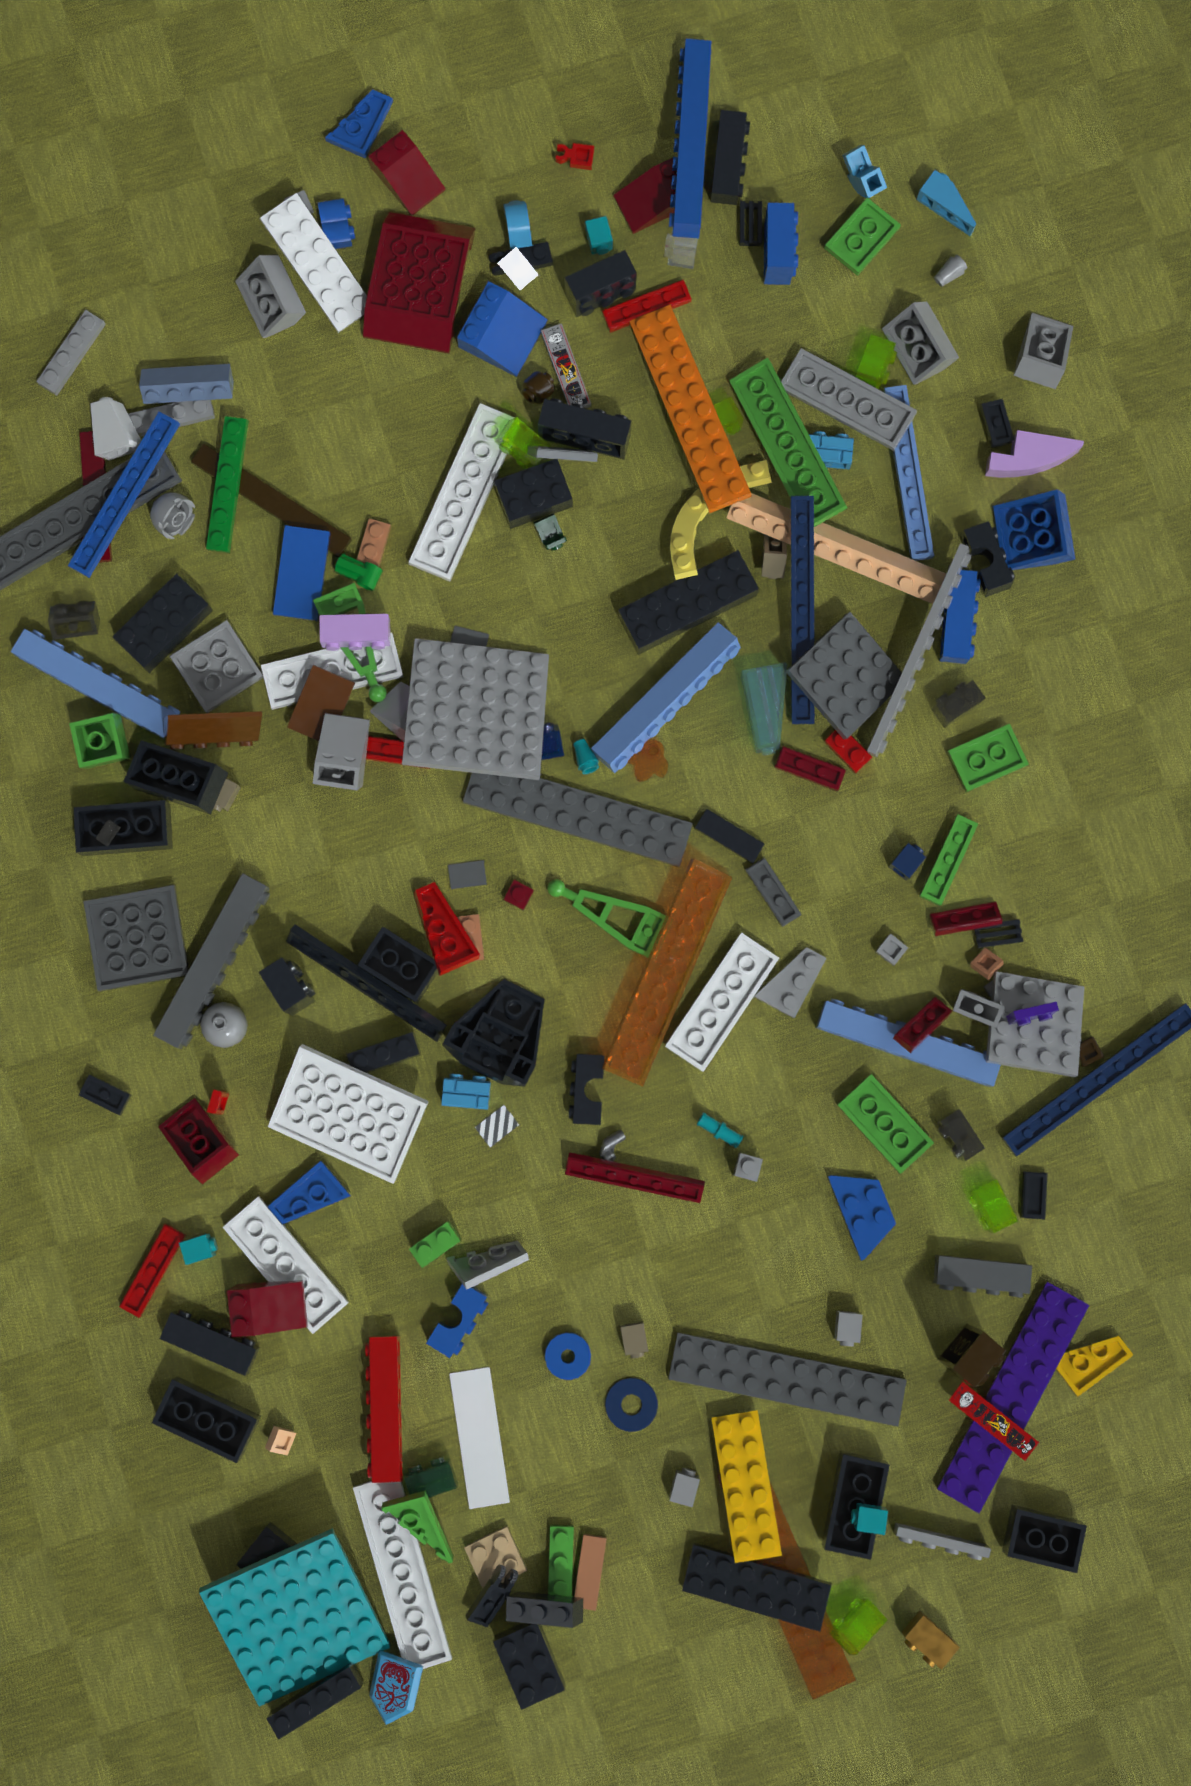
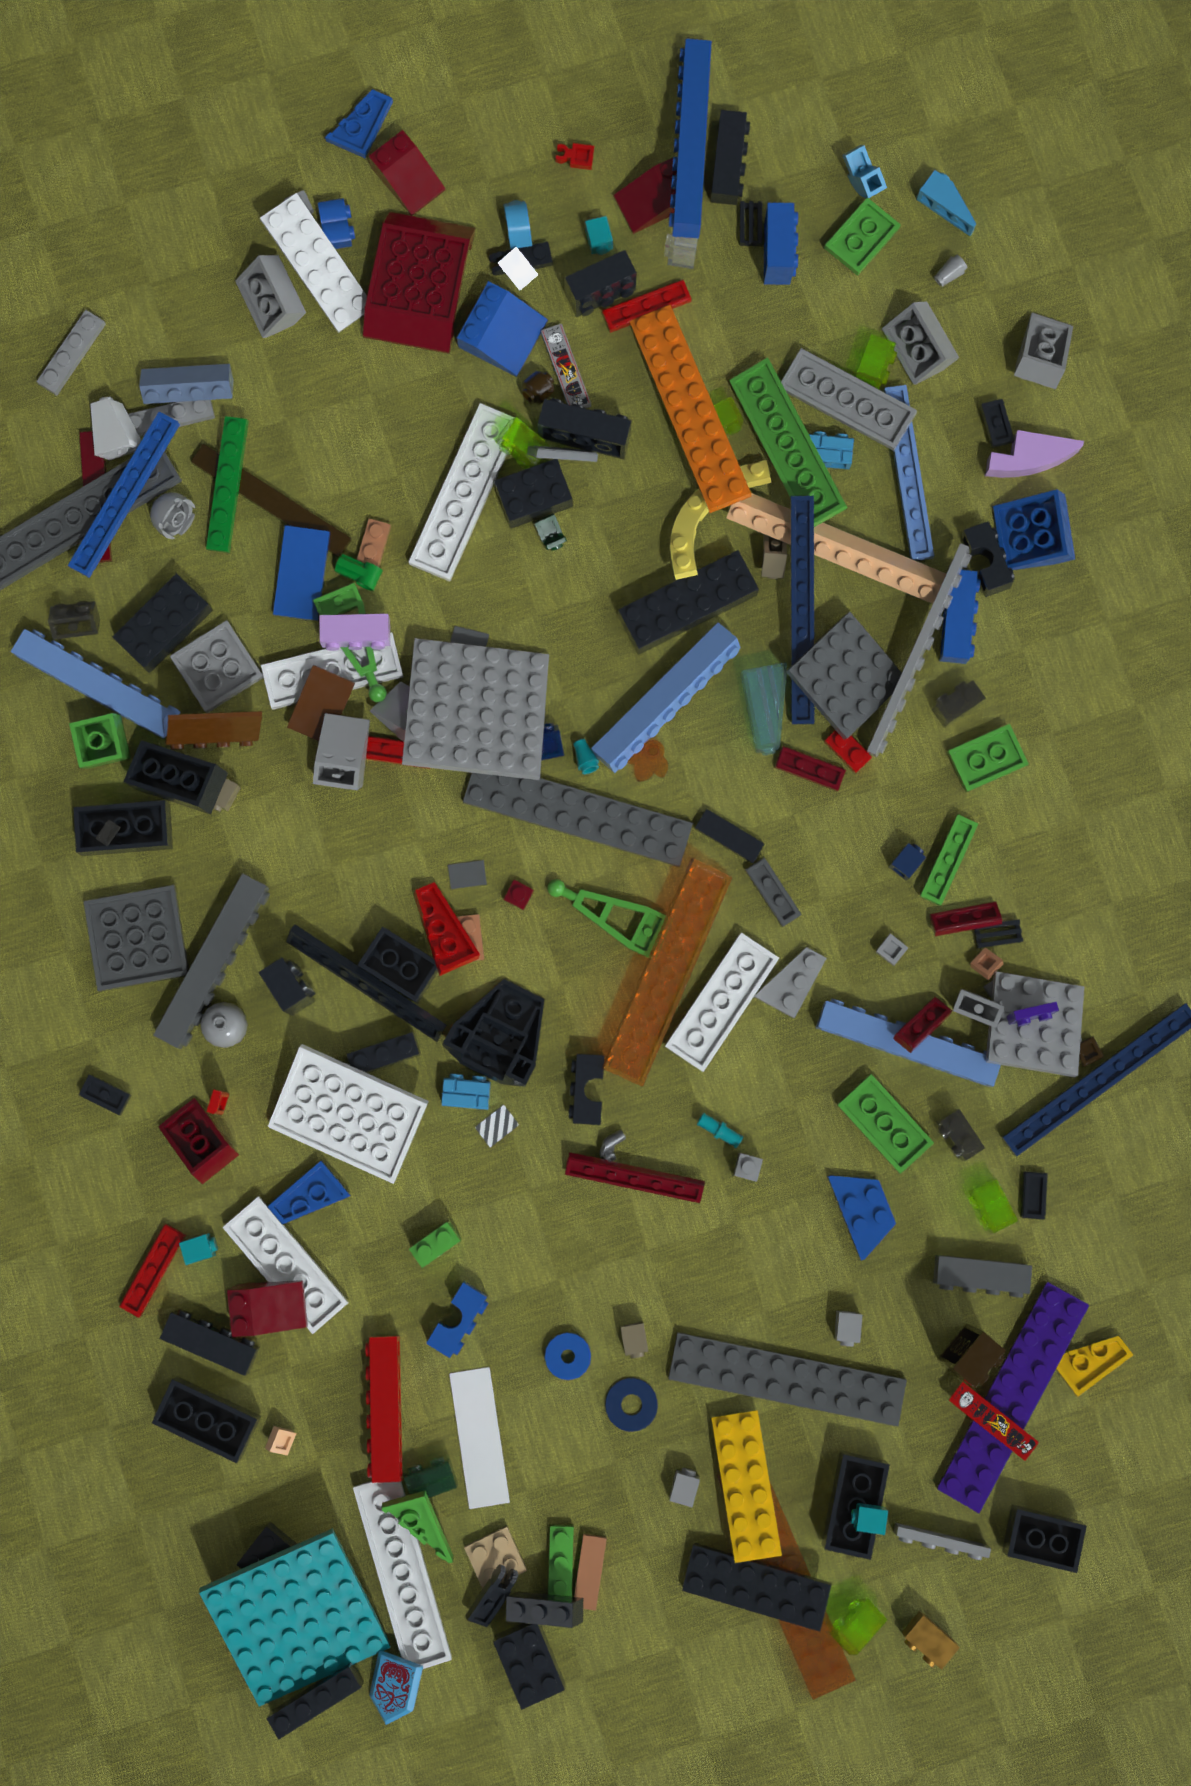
(483, 1266): light grey wing -> none

